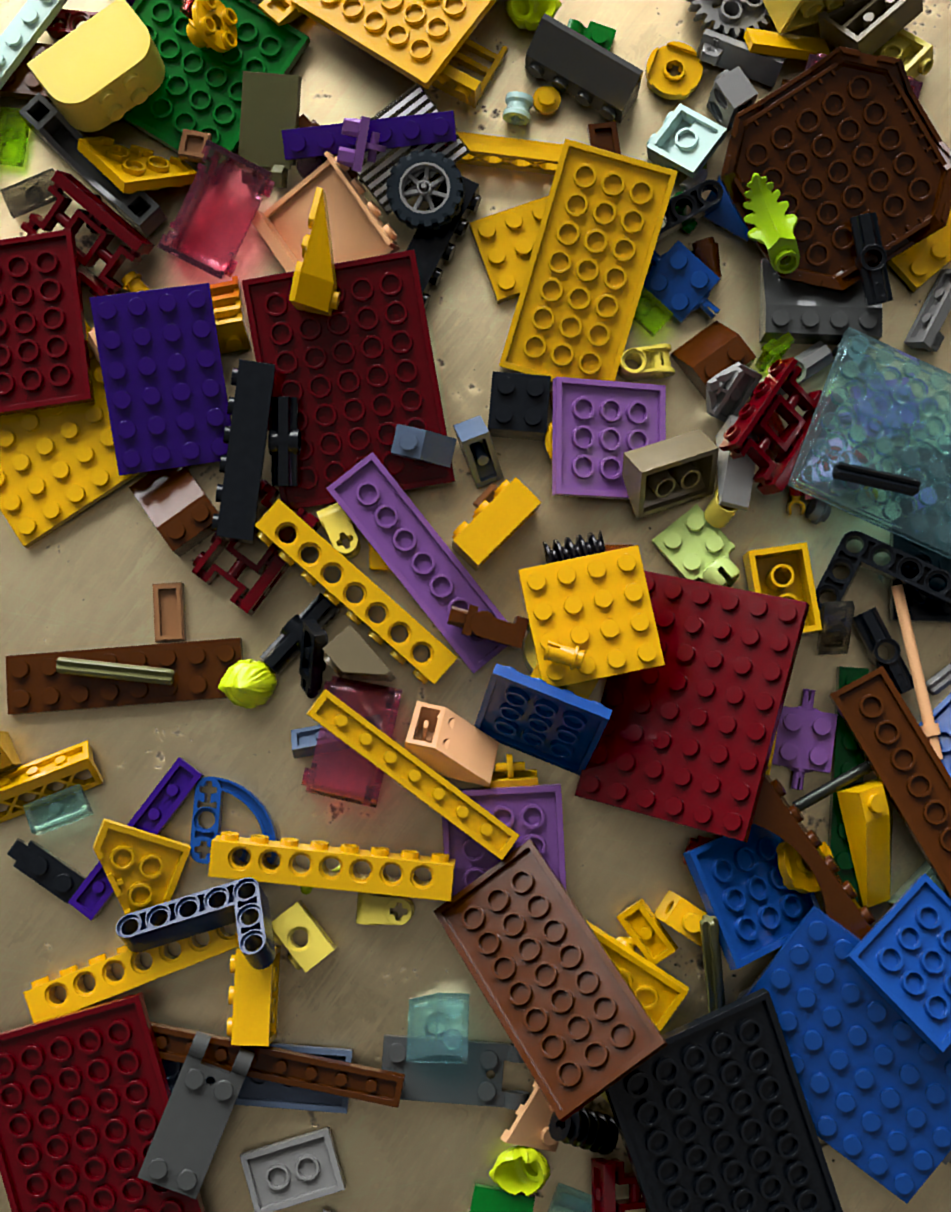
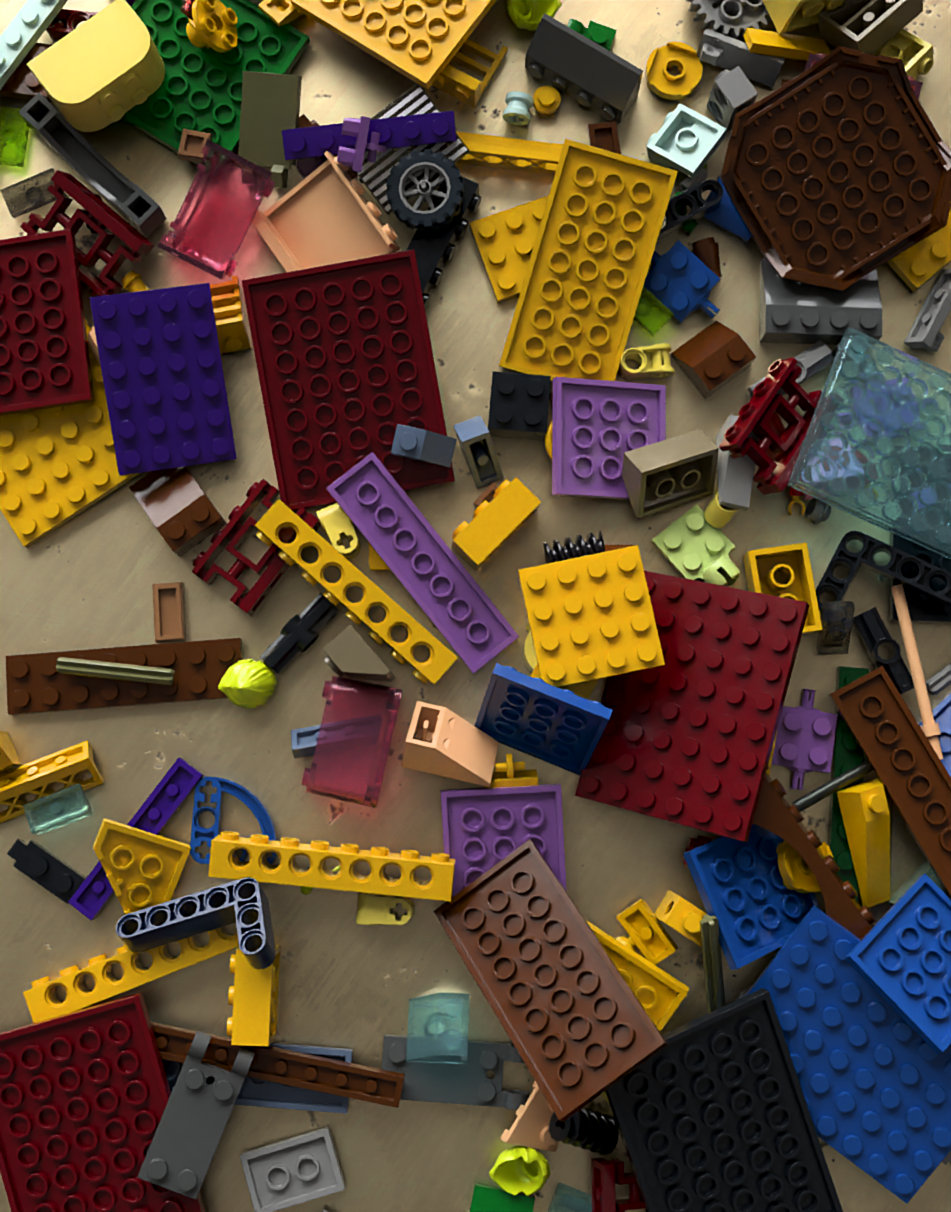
(135, 167): yellow plate -> none
(245, 451): black brick -> none
(284, 441): black piece -> none
(311, 657): black hinge -> none
(315, 278): yellow wedge -> none
(318, 944): light yellow brick -> none
(412, 774): yellow plate -> none
(486, 626): reddish brown hips -> none
(564, 655): yellow pin -> none
(730, 390): light grey slope -> none
(771, 224): lime plant -> none
(773, 351): clear neon green plate -> none
(868, 239): black piece -> none
(876, 478): black axle -> none

